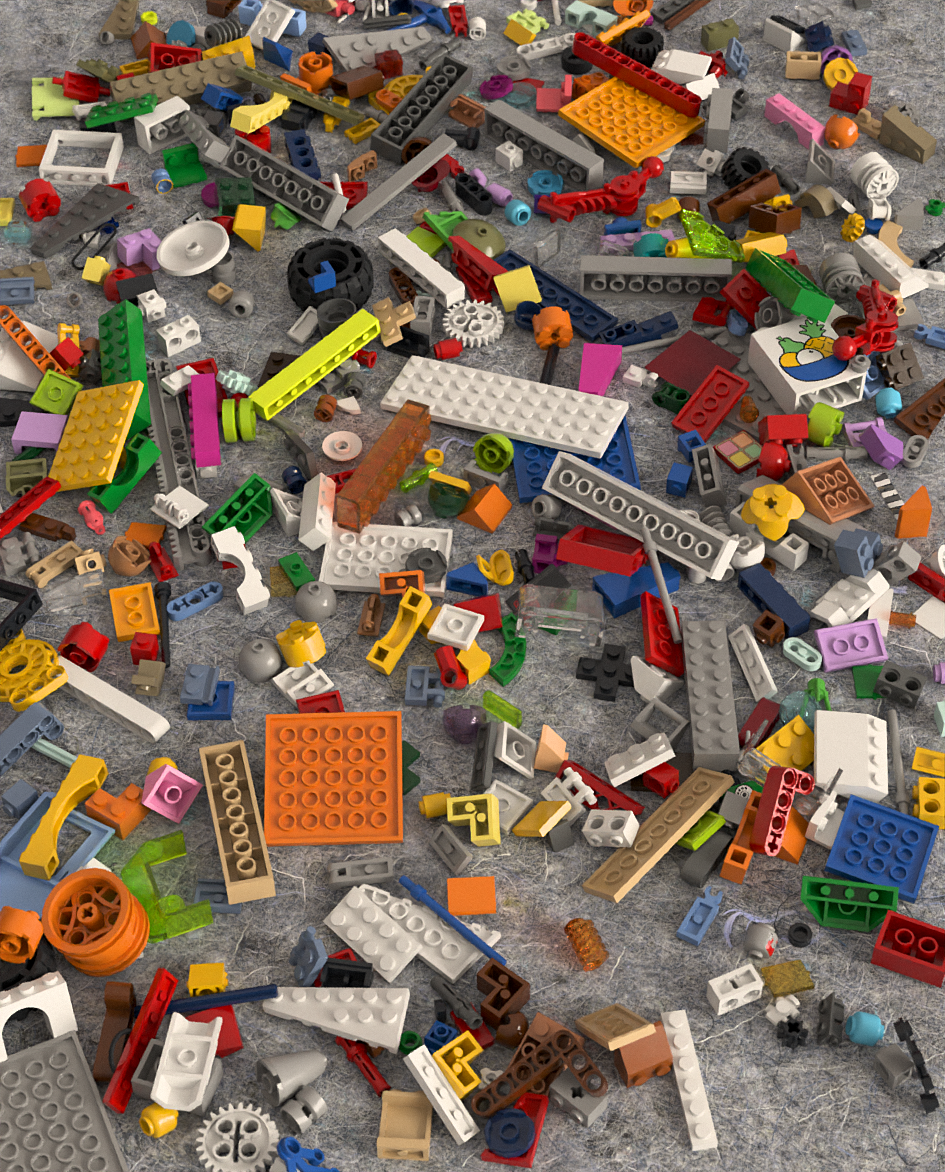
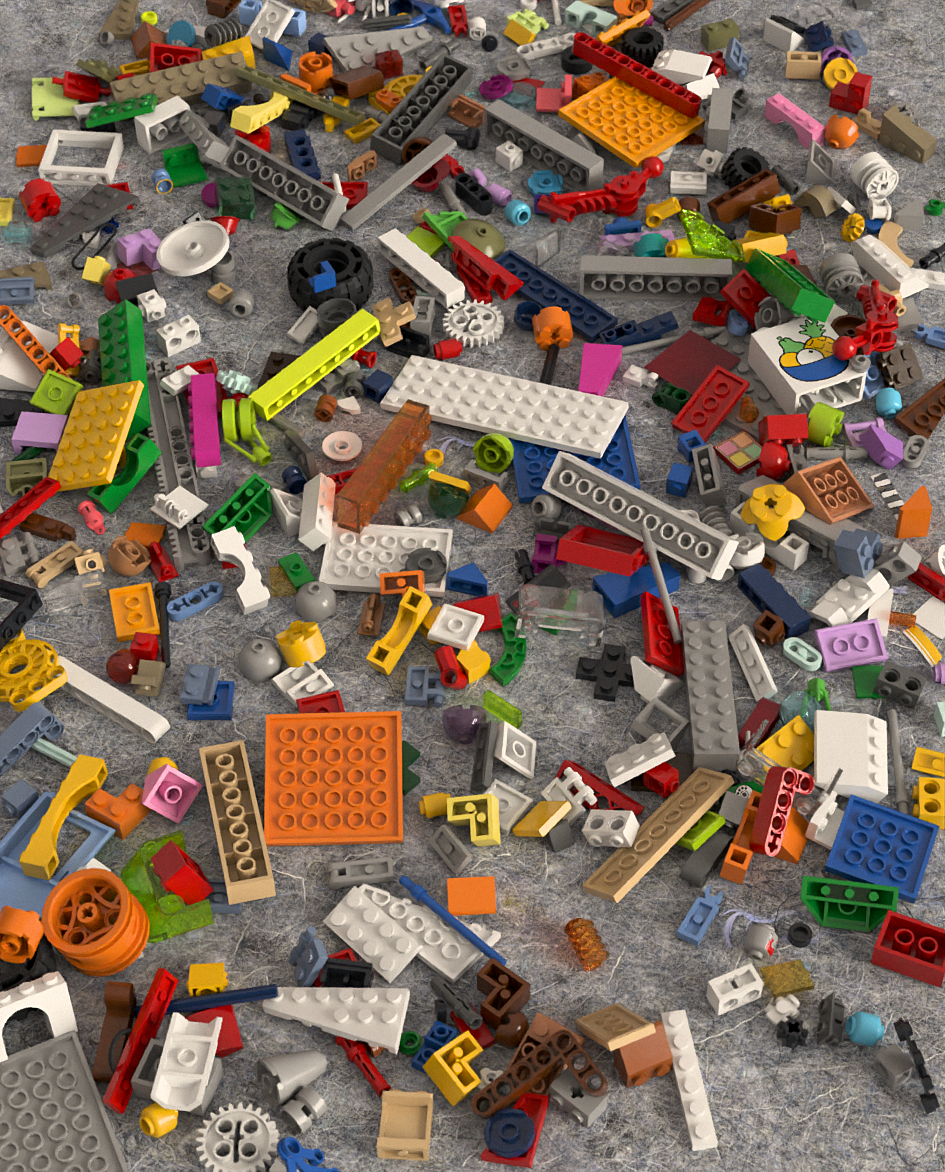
(84, 646): red brick -> none
(122, 666): none -> clear red hair
(181, 874): none -> red brick
(250, 224): yellow slope -> none
(260, 453): none -> lime plant
(377, 385): none -> dark blue brick
(441, 1095): white plate -> none
(489, 43): none -> black plate
(499, 569): yellow bracket -> none
(517, 287): light yellow tile -> none
(550, 751): light nougat slope -> none
(923, 644): none -> yellow sticker

